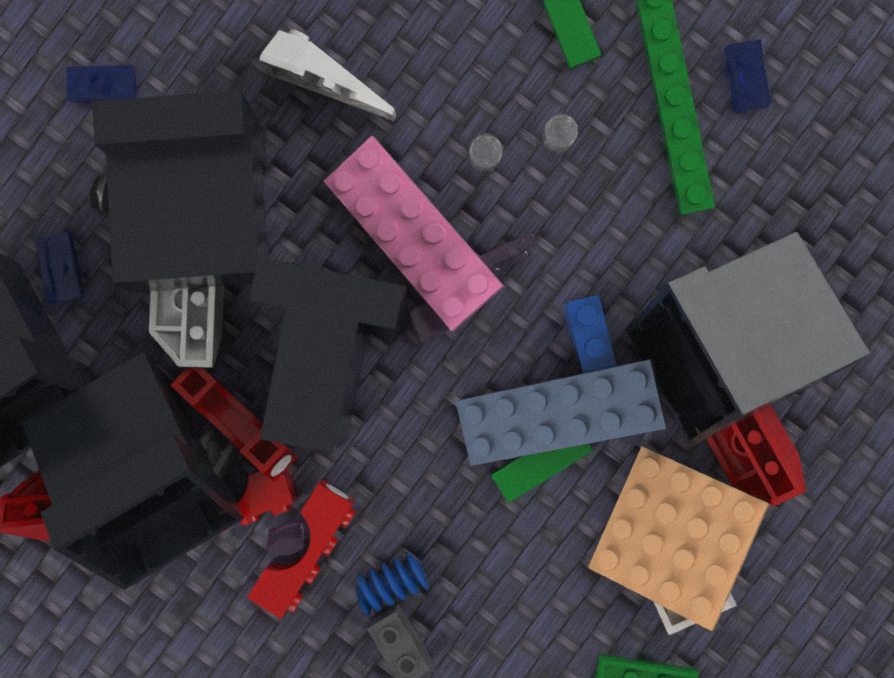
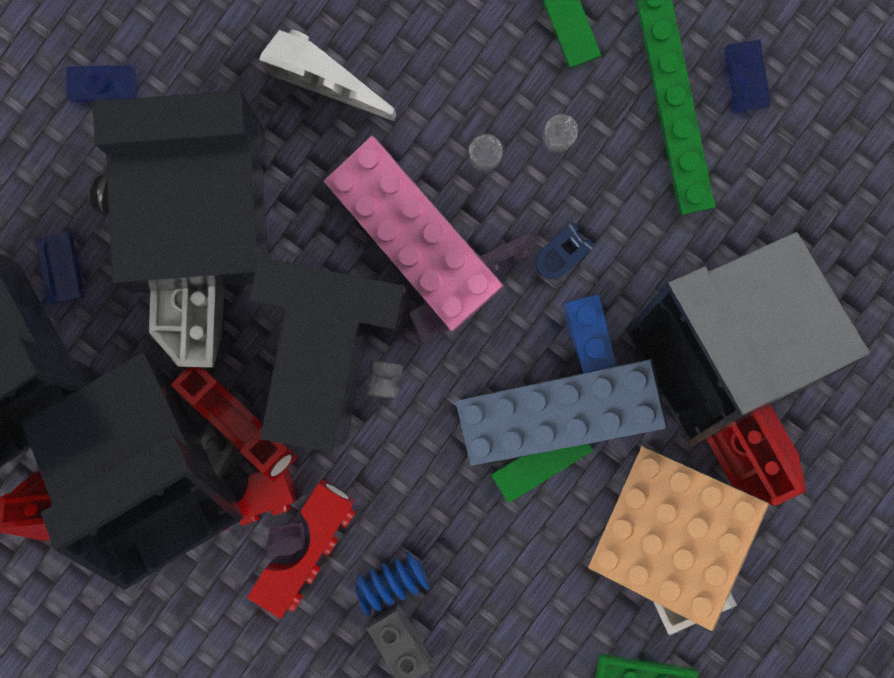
(381, 386): none -> clear wheel
(554, 260): none -> dark blue plate

